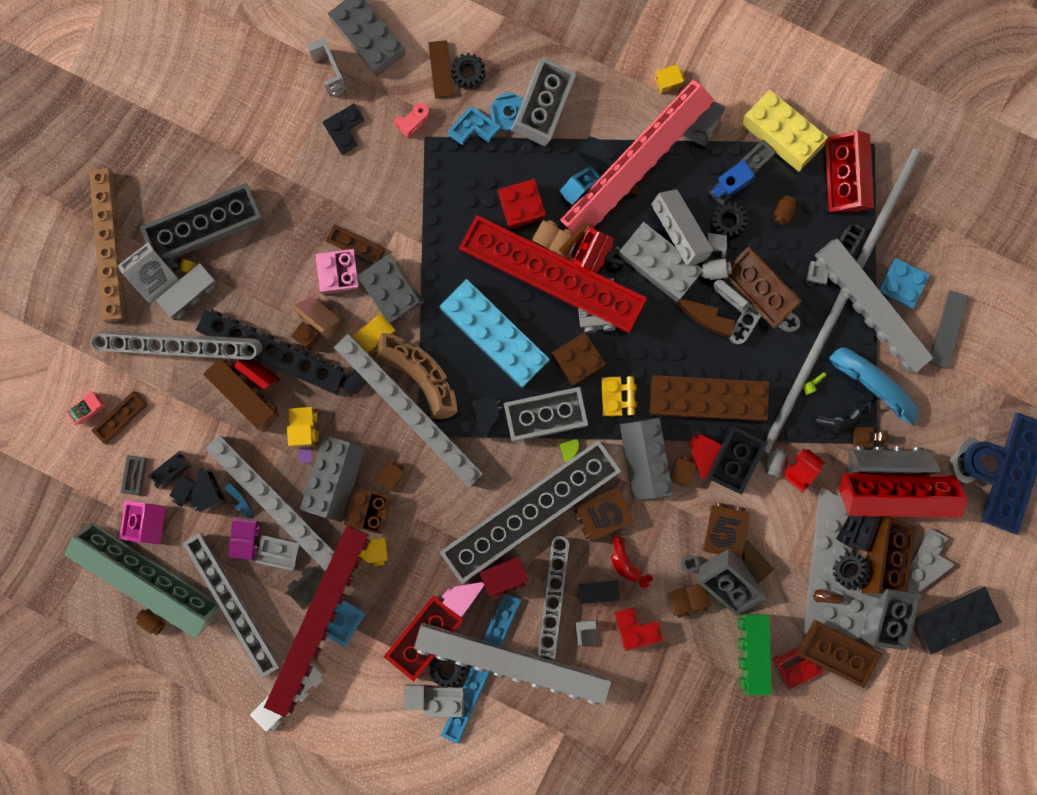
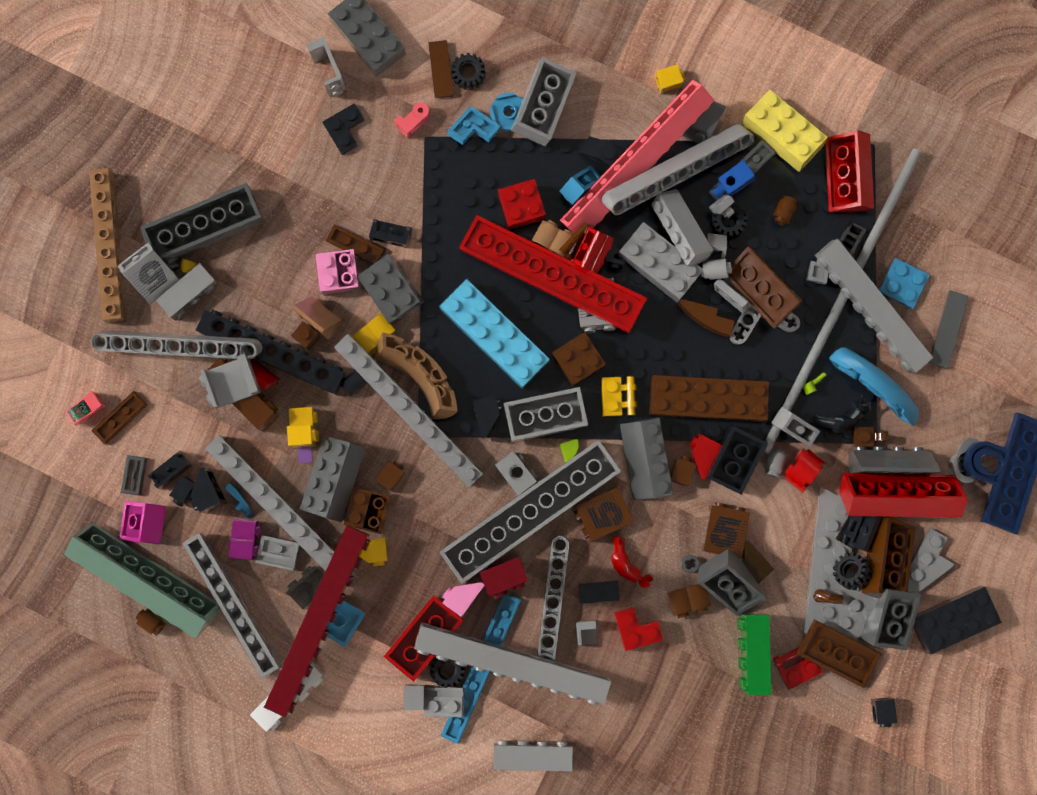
(230, 382): none -> light grey panel
(390, 233): none -> black hinge
(506, 466): none -> light grey brick
(532, 756): none -> light grey brick
(677, 169): none -> light grey beam
(722, 206): none -> light grey tile
(795, 426): none -> light grey brick
(884, 711): none -> black brick

